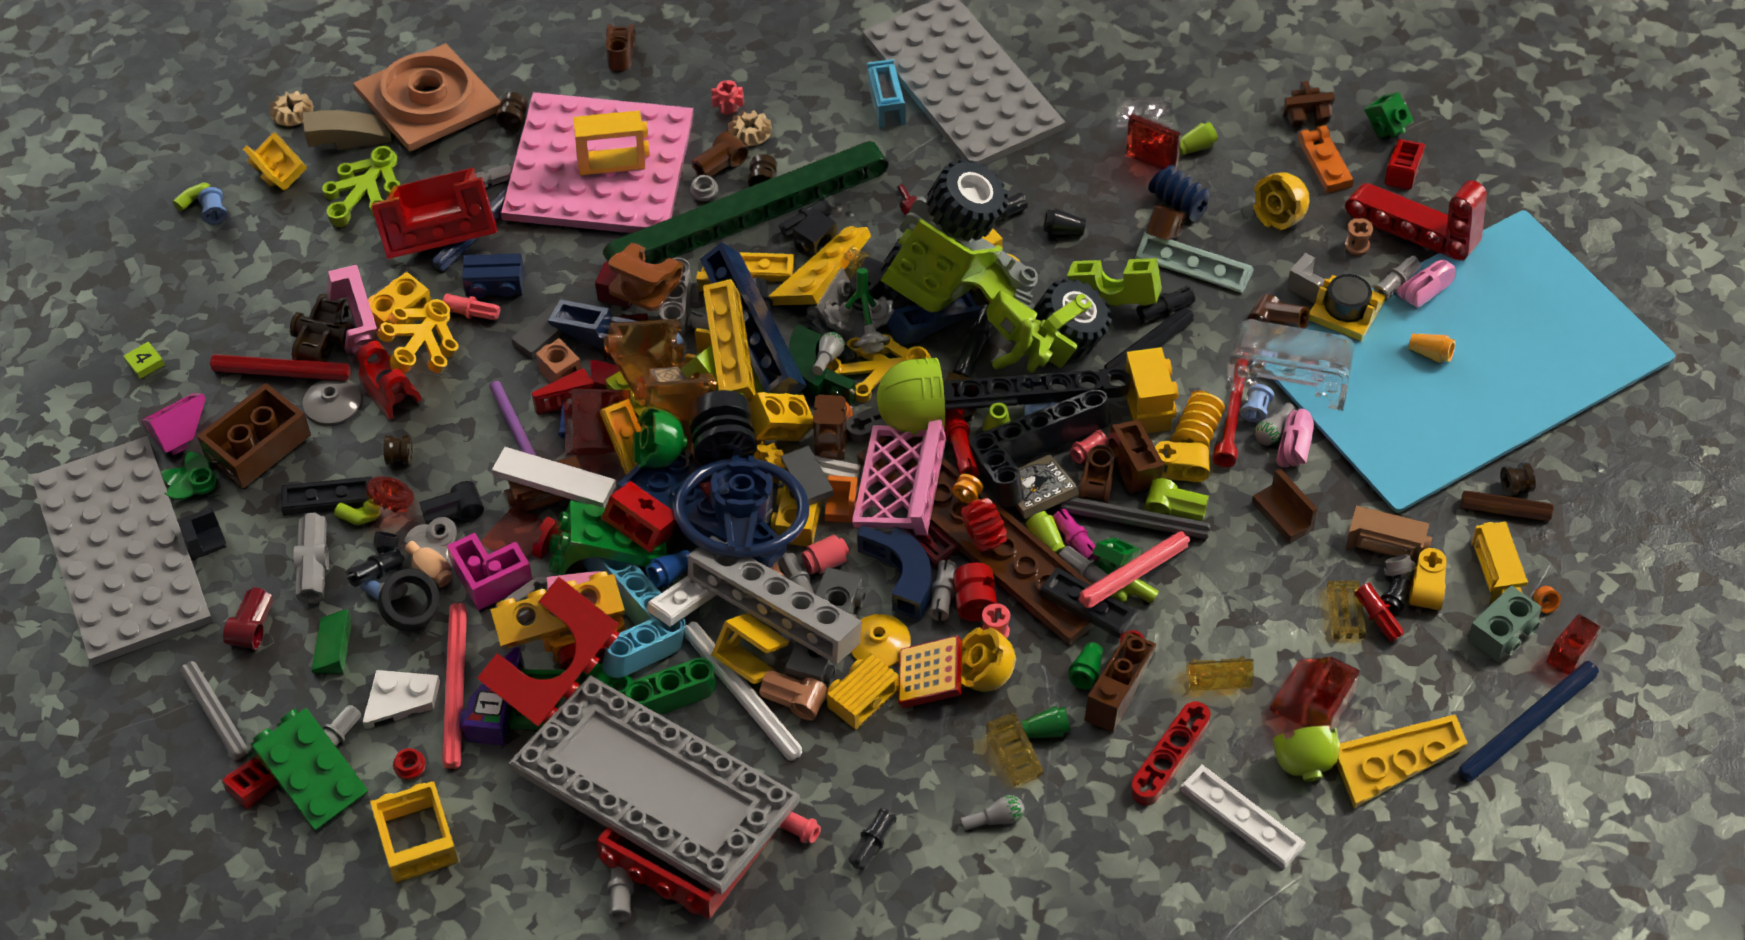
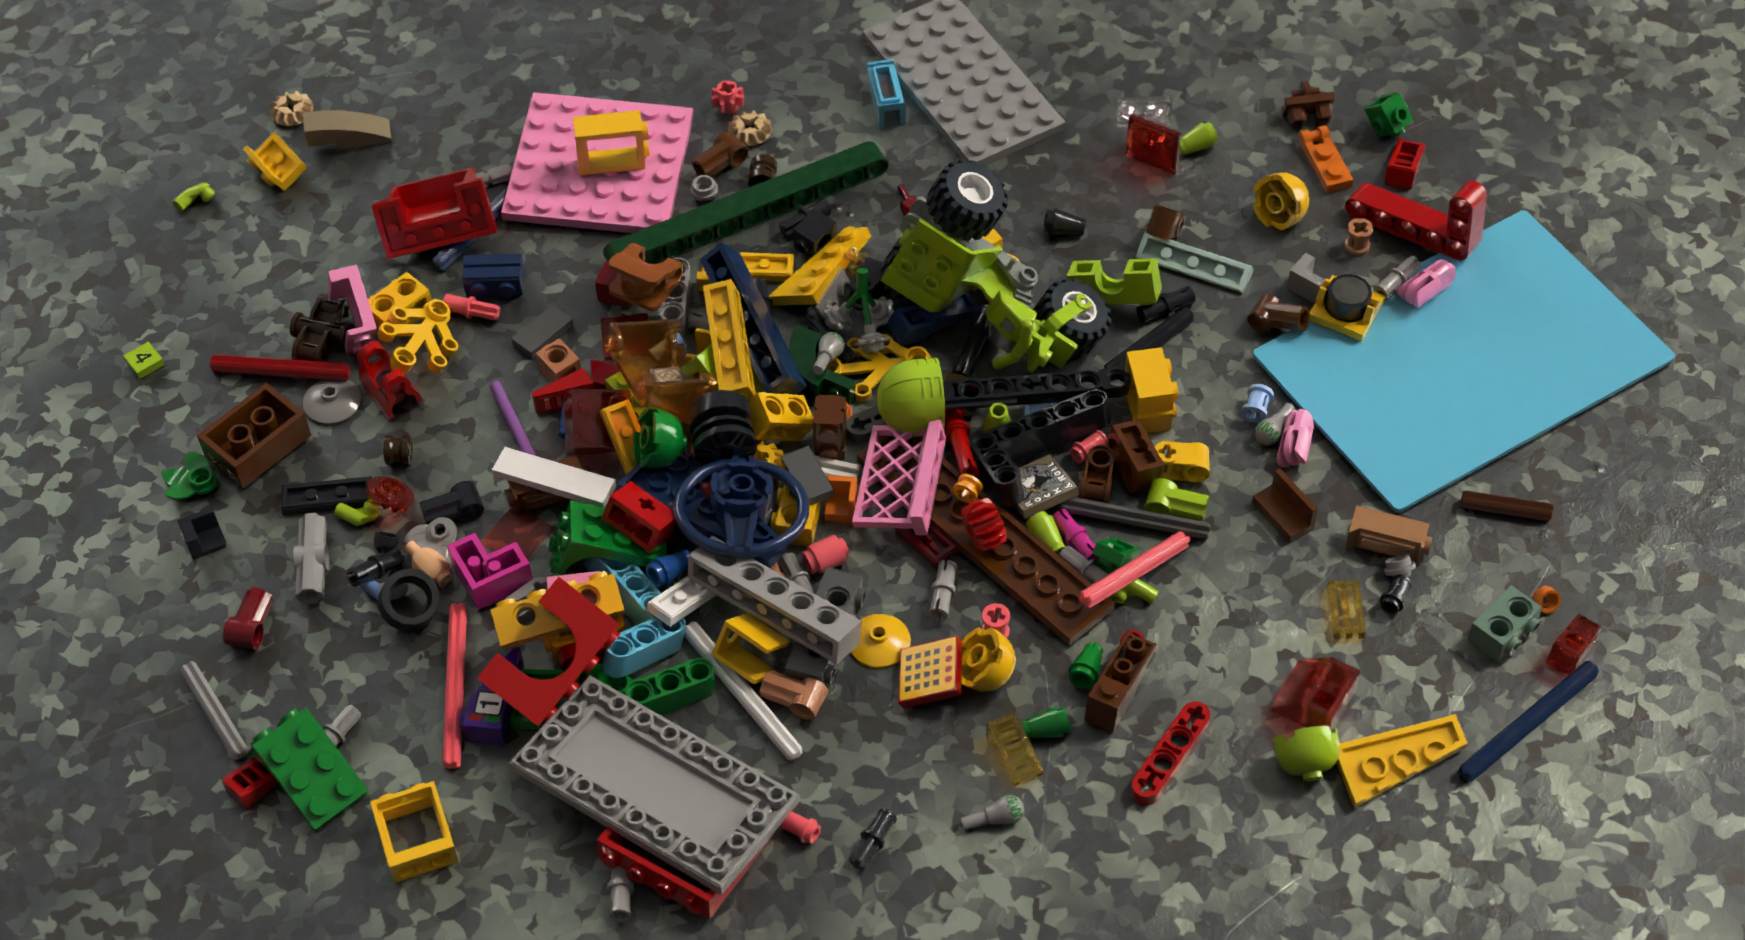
(120, 550): light grey plate -> none
(176, 423): dark pink slope -> none
(211, 200): medium blue bush -> none
(332, 643): green slope -> none
(381, 160): lime plant -> none
(399, 695): white wing -> none
(406, 757): red plate -> none
(427, 116): nougat piece -> none
(511, 111): dark brown wheel -> none
(548, 527): red tile -> none
(584, 321): dark blue slope -> none
(620, 46): reddish brown piece -> none
(862, 690): yellow brick -> none
(910, 559): dark blue arch -> none
(974, 590): red wheel -> none
(1014, 205): black pin -> none
(1107, 615): black tile -> none
(1180, 192): dark blue piece -> none
(1199, 418): yellow piece -> none
(1220, 674): clear yellow hinge -> none
(1225, 452): red piece -> none
(1243, 817): white tile -> none
(1292, 357): clear windscreen -> none
(1379, 612): red axle -> none
(1429, 580): yellow piece -> none
(1433, 346): light orange cone -> none
(1498, 558): yellow window -> none
(1517, 479): dark brown wheel -> none

